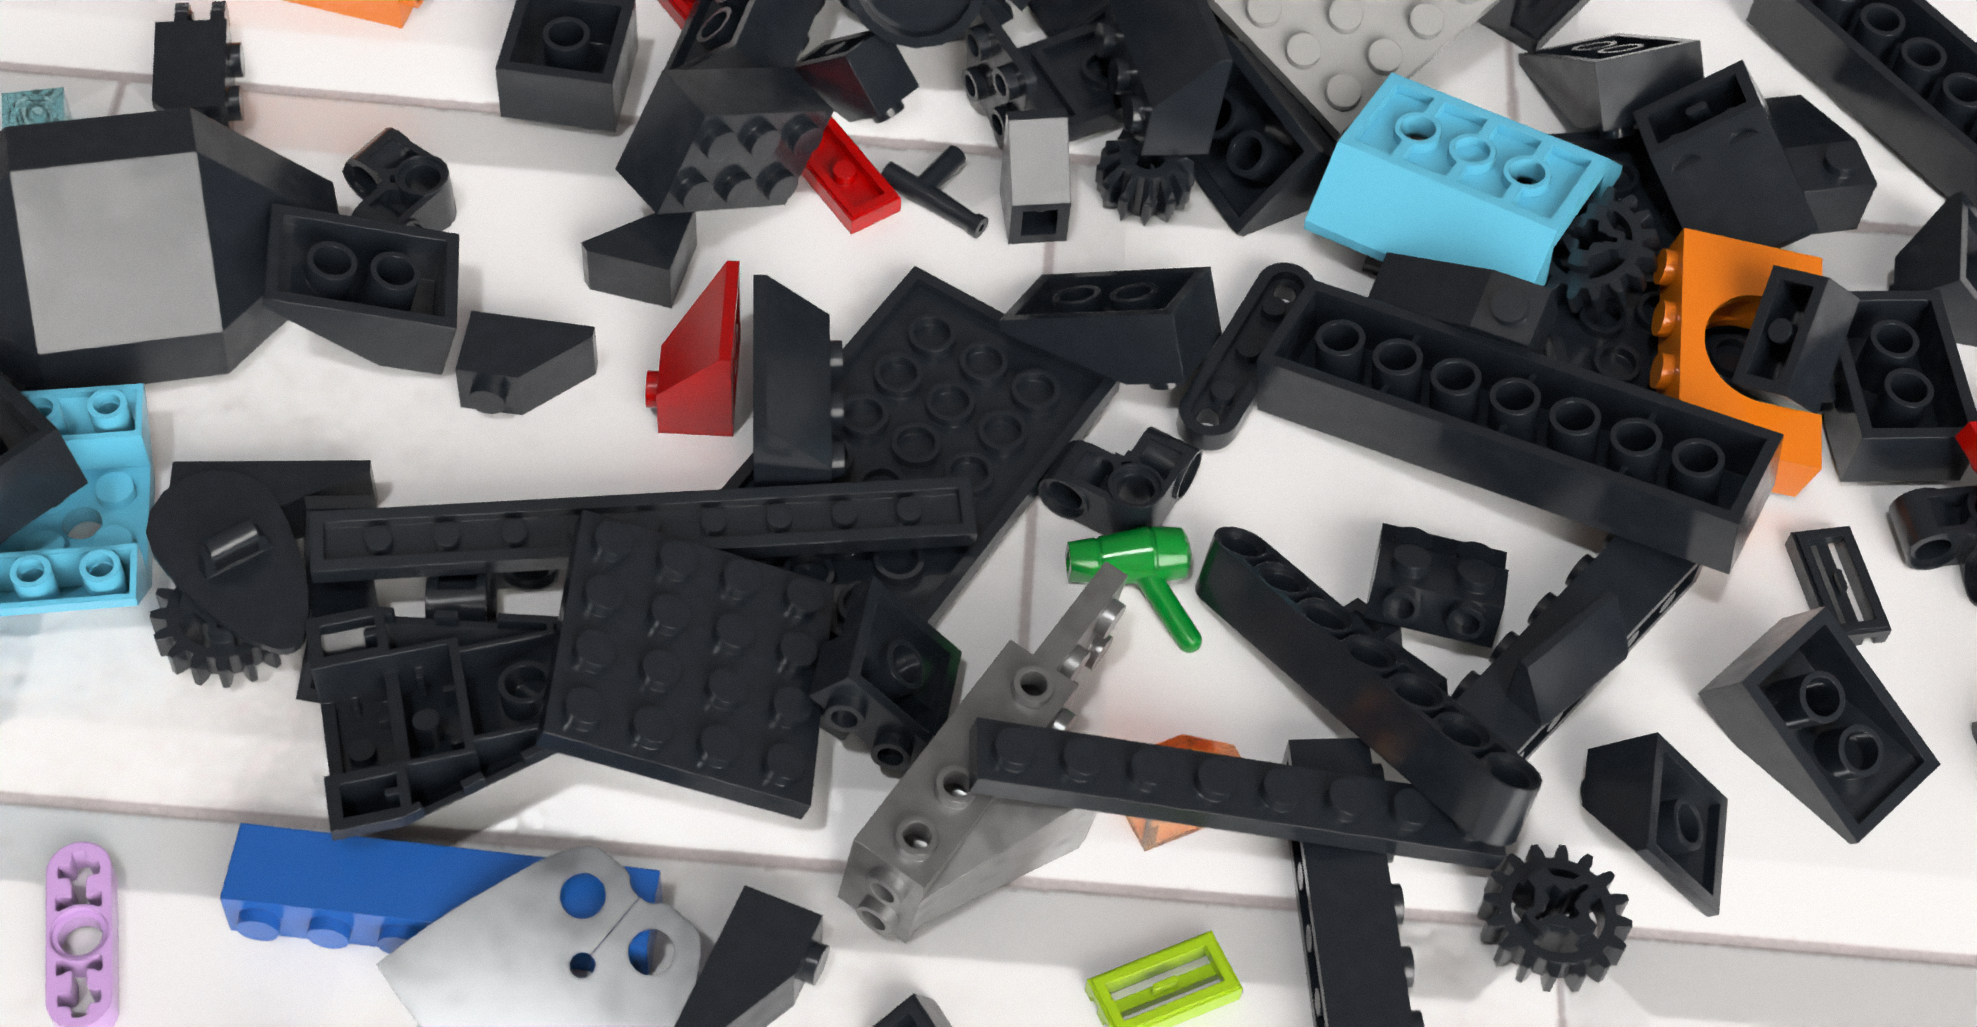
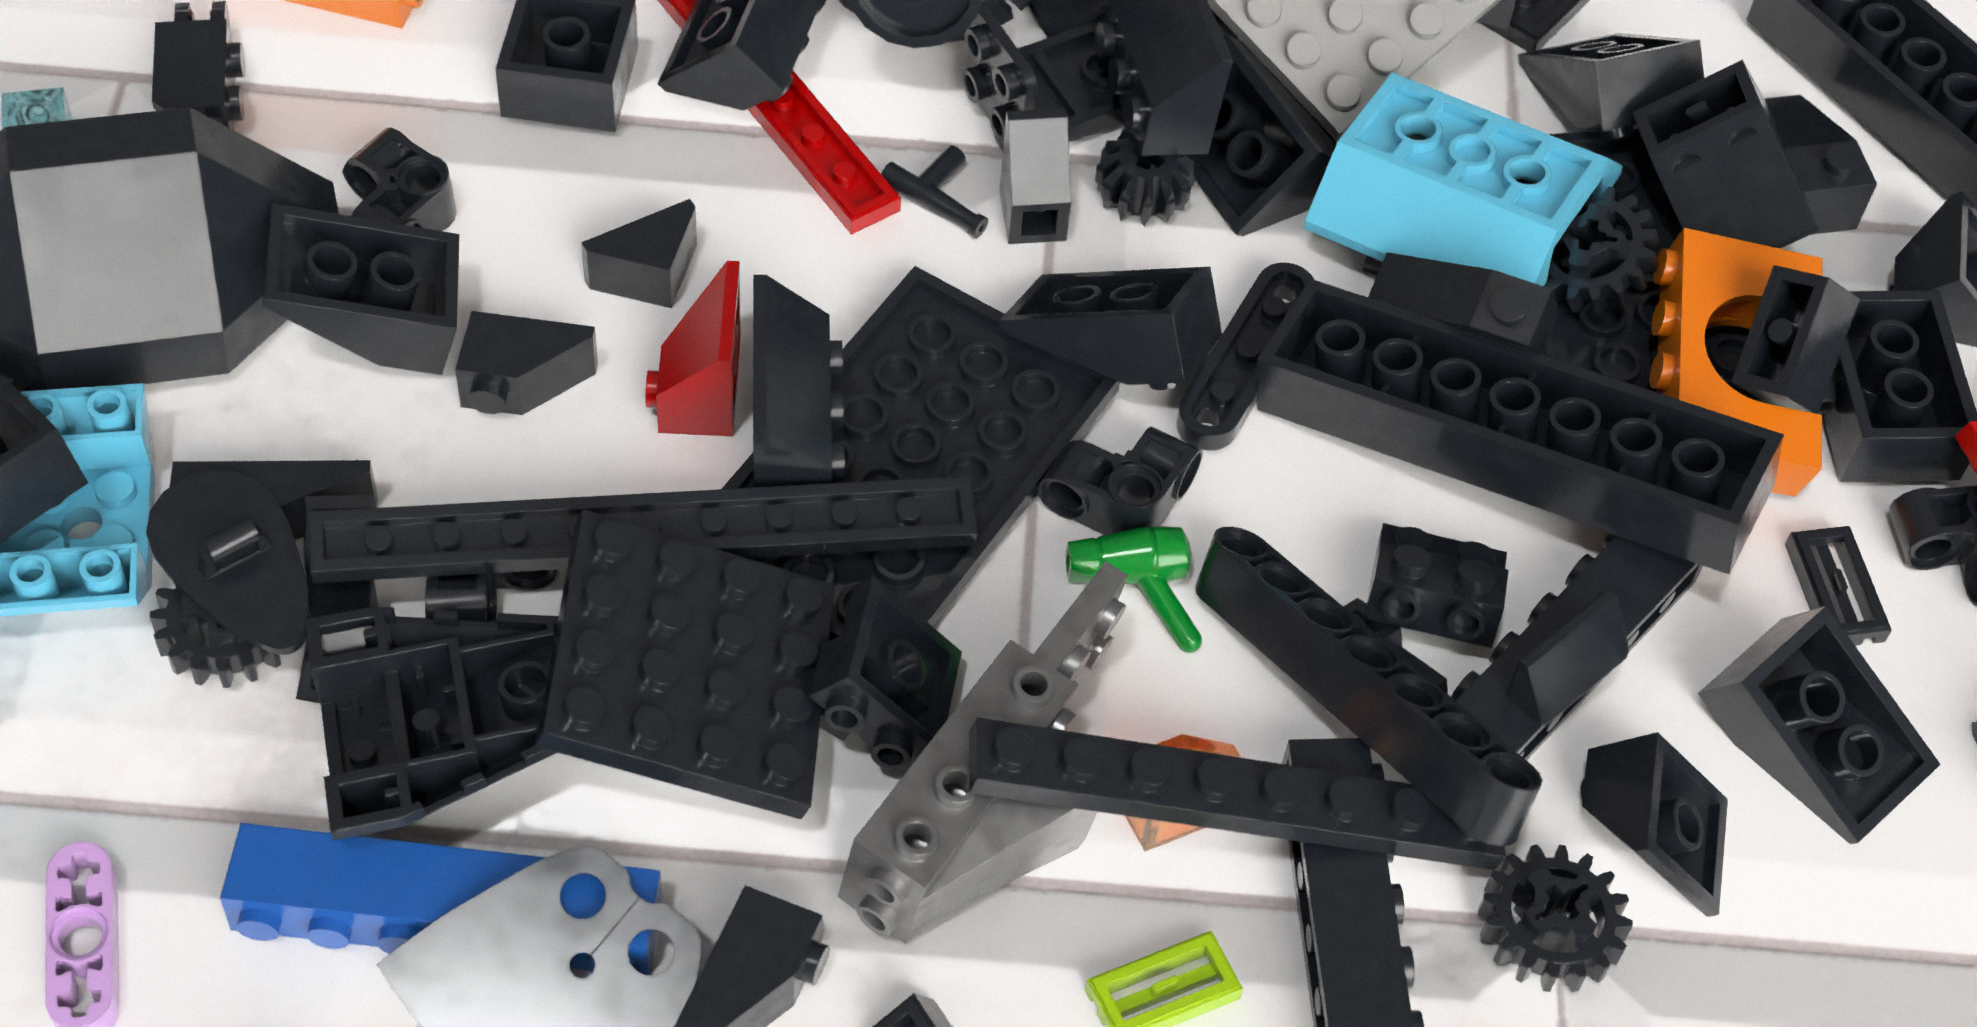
(723, 139): black brick -> none
(859, 76): black slope -> none

